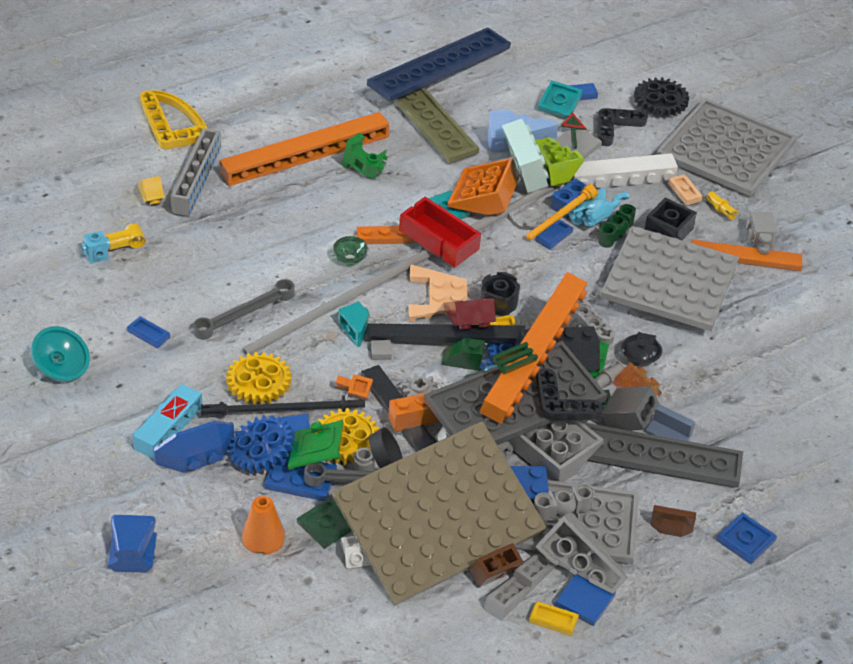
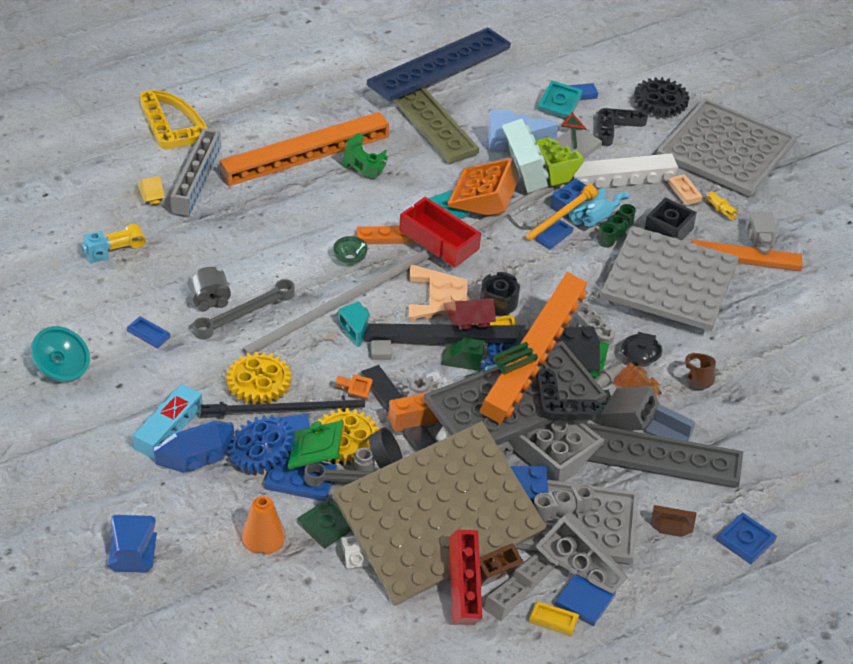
(209, 288): none -> dark grey brick
(465, 577): none -> red brick
(705, 375): none -> reddish brown helmet

